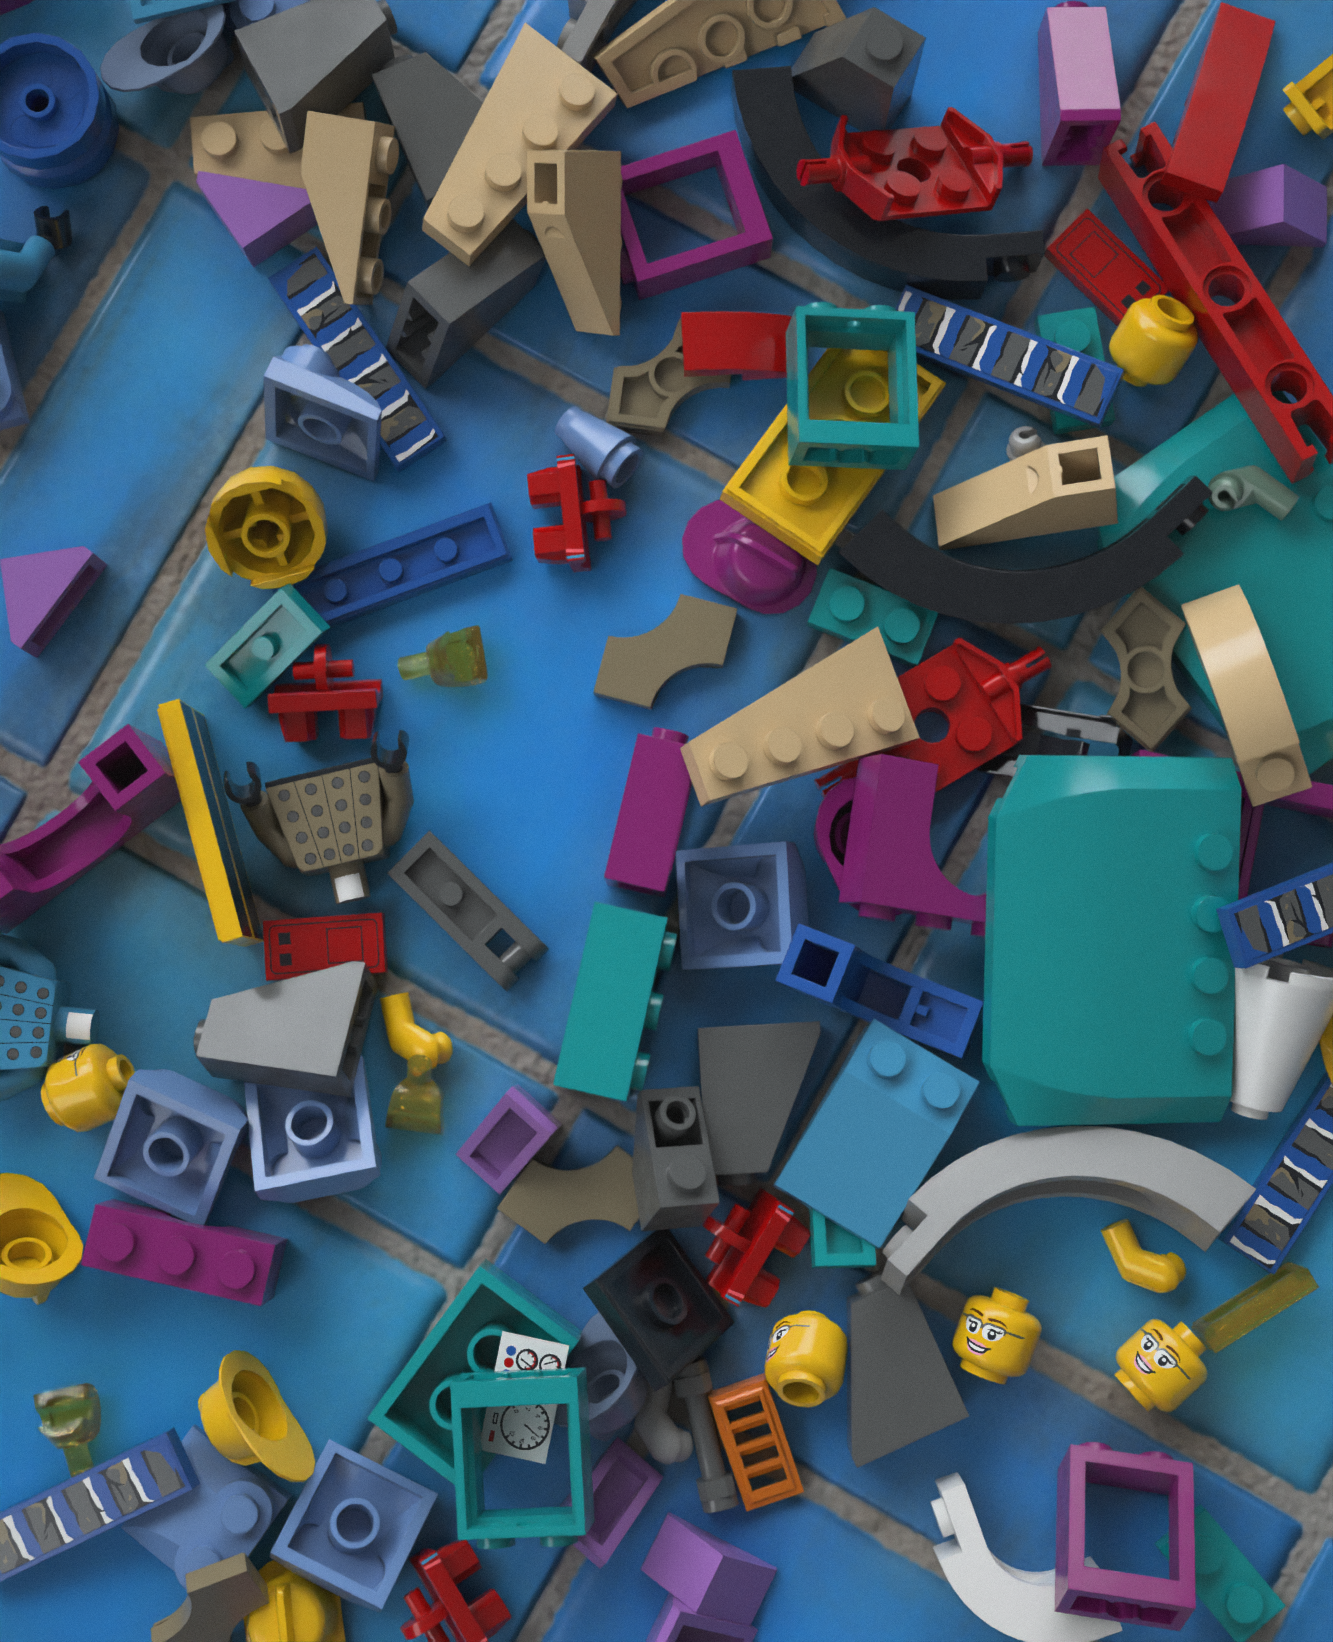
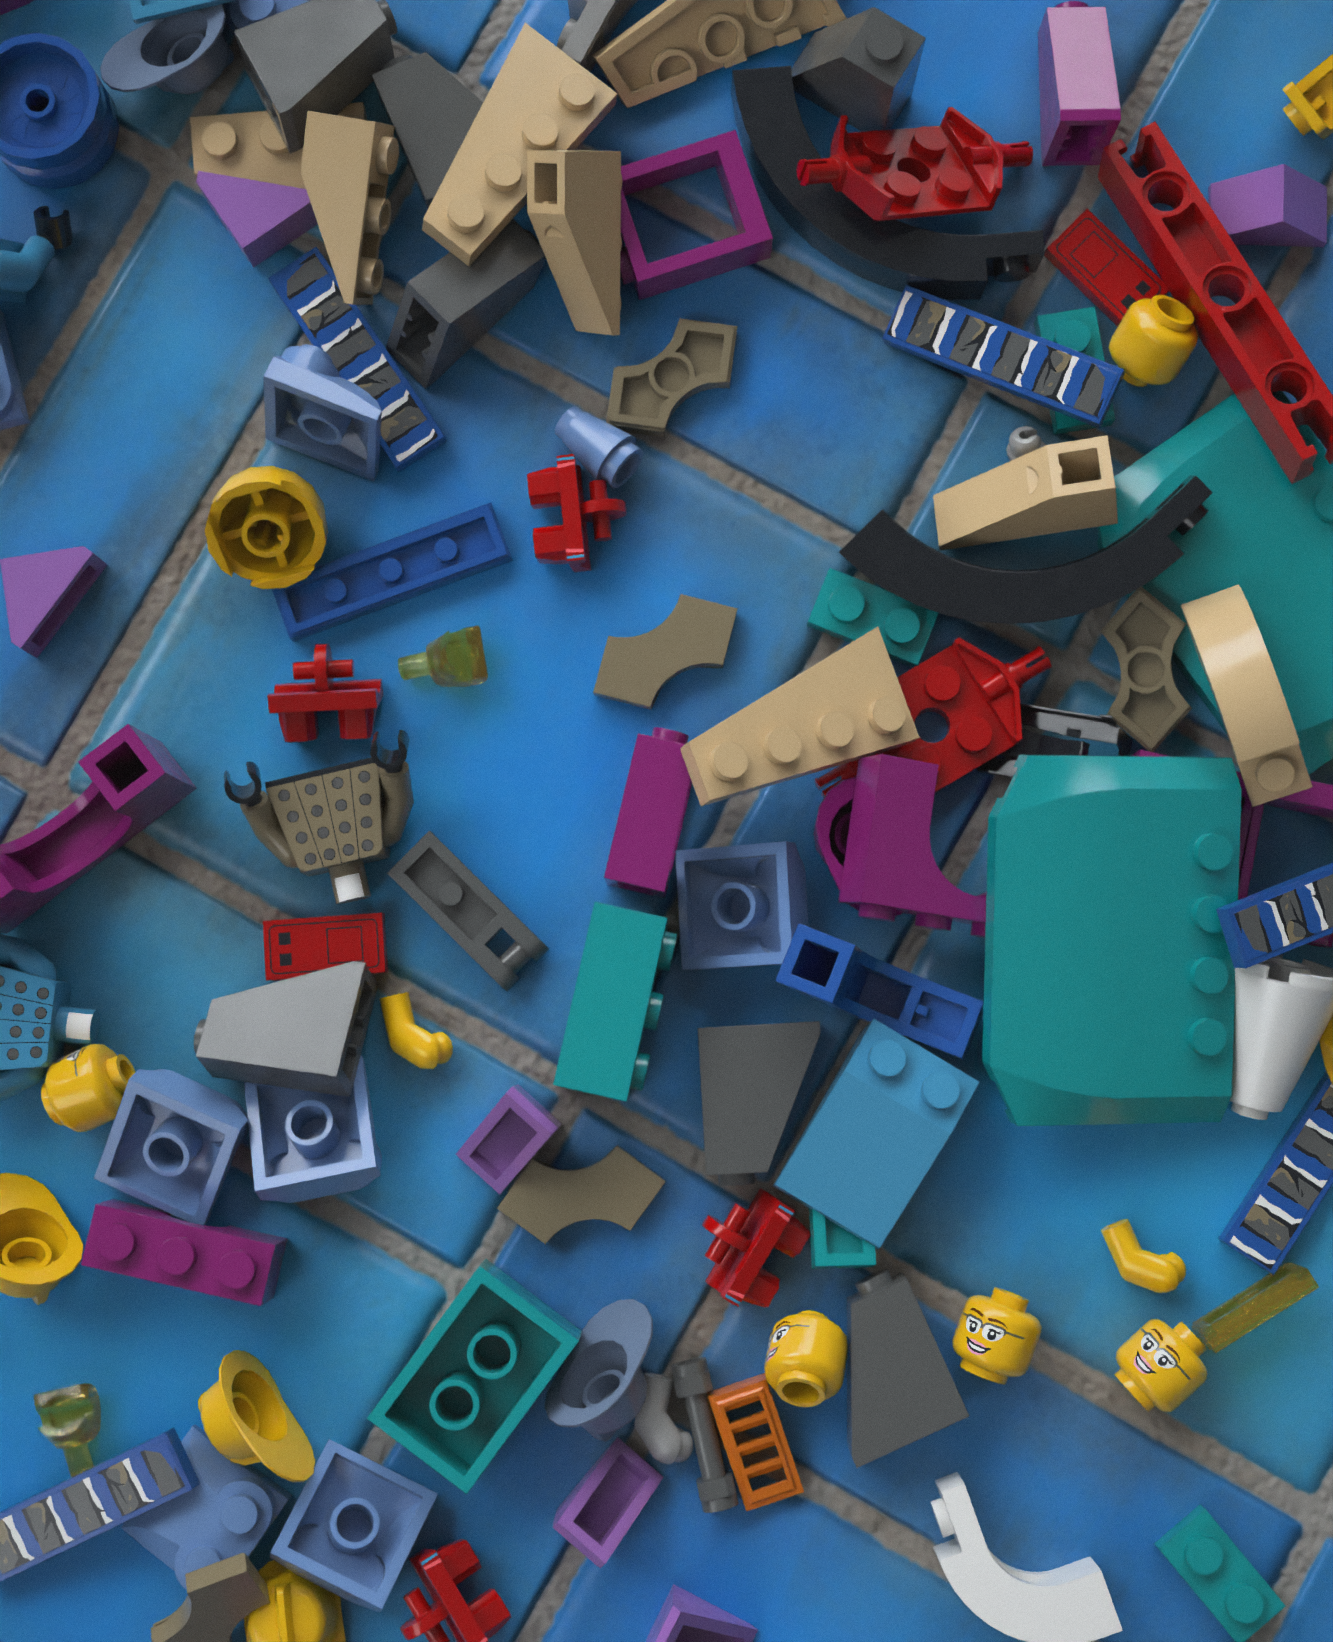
(210, 824): yellow tile -> none
(267, 645): teal plate -> none
(417, 1100): clear yellow piece -> none
(517, 1388): teal window -> none
(524, 1429): white sticker -> none
(659, 1307): black tile -> none
(672, 1160): dark grey slope -> none
(707, 1572): medium lavender slope -> none
(734, 344): red slope -> none
(745, 561): magenta piece -> none
(815, 503): yellow tile -> none
(851, 442): teal window -> none
(1066, 1161): light grey arch -> none
(1114, 1593): magenta window -> none
(1218, 103): red slope -> none
(1250, 486): sand green arm -> none

